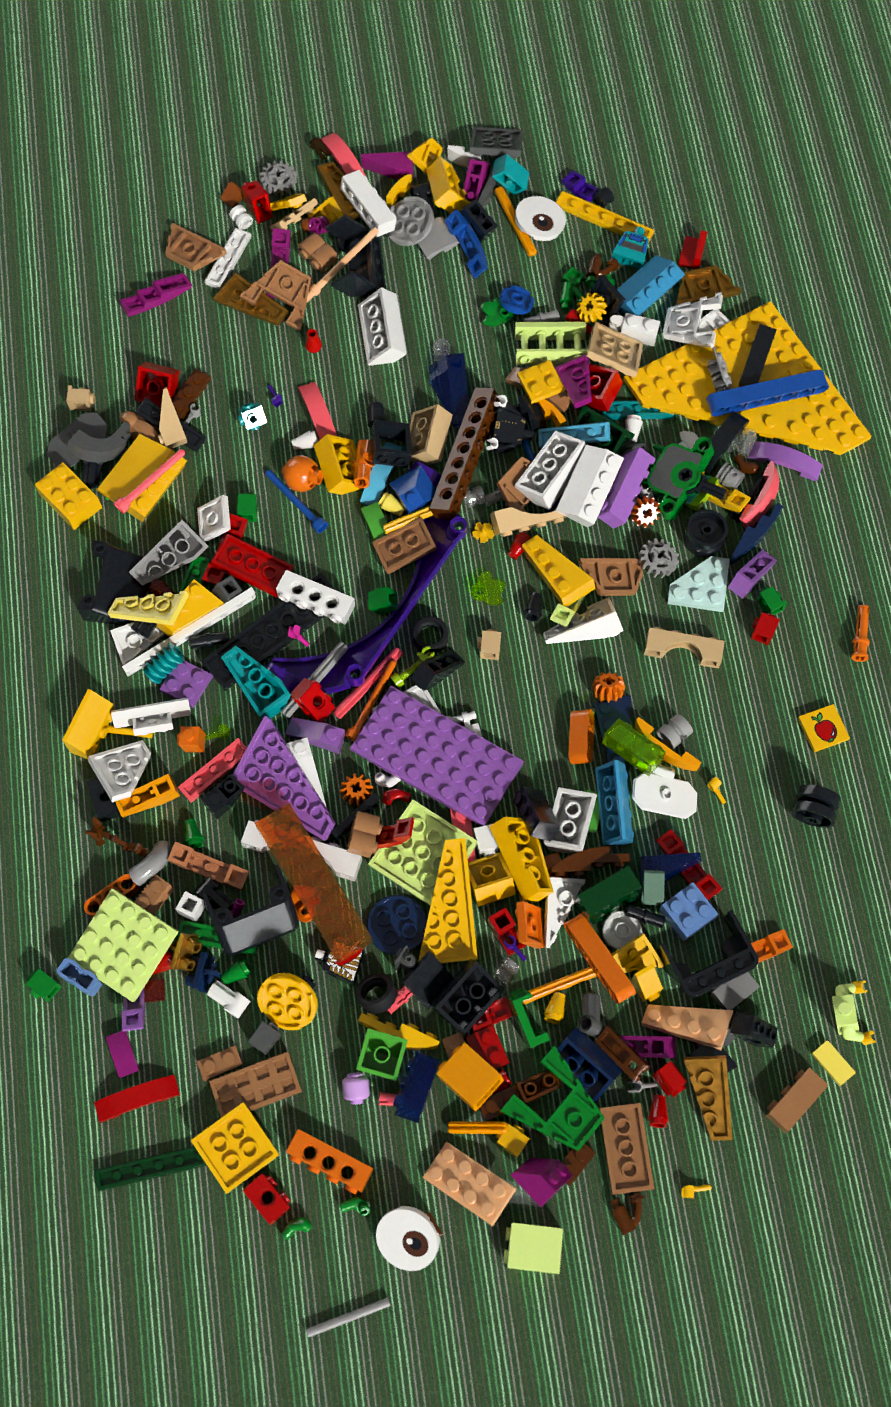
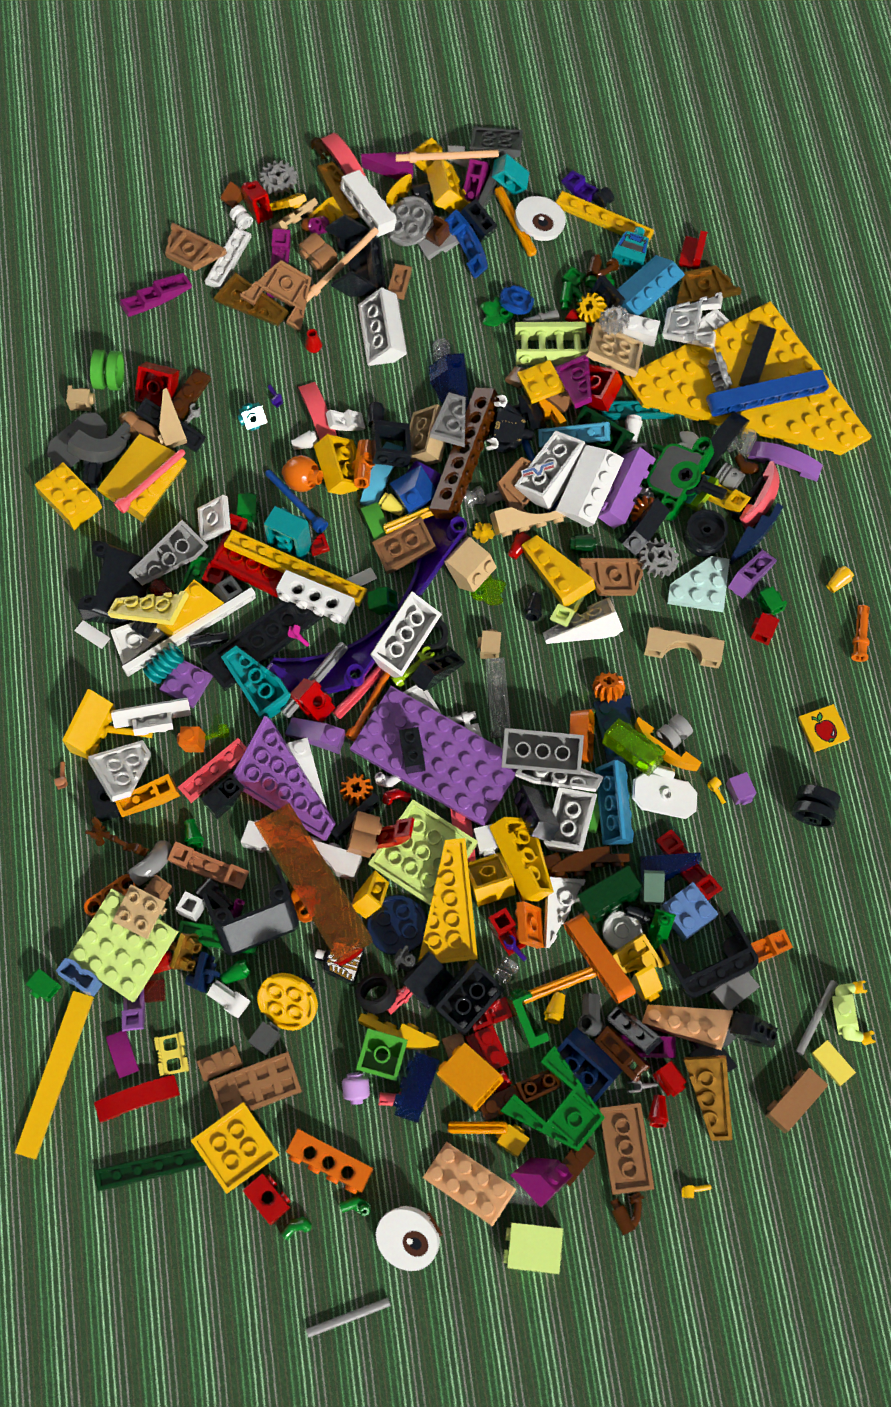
(54, 1075): none -> yellow tile
(61, 782): none -> nougat hand
(92, 634): none -> white sticker
(107, 370): none -> bright green wheel
(139, 911): none -> tan hinge
(164, 1055): none -> light yellow piece
(282, 561): none -> yellow tile
(288, 533): none -> teal brick
(319, 545): none -> red tile
(345, 421): none -> white slope
(363, 577): none -> white sticker
(370, 895): none -> yellow slope
(400, 280): none -> medium nougat plate
(405, 635): none -> white slope
(412, 750): none -> black brick
(413, 157): none -> light nougat bar
(438, 232): none -> reddish brown panel
(451, 421): none -> light grey wing
(470, 565): none -> tan slope
(497, 696): none -> clear brick
(538, 470): none -> sticker
(542, 751): none -> light grey slope
(582, 543): none -> dark green brick
(585, 781): none -> white wedge
(614, 320): none -> clear gear
(633, 1029): none -> black tile
(644, 527): none -> black slope
(660, 928): none -> green hinge
(741, 789): none -> medium lavender brick
(816, 1017): none -> light grey bar
(839, 579): none -> yellow cone

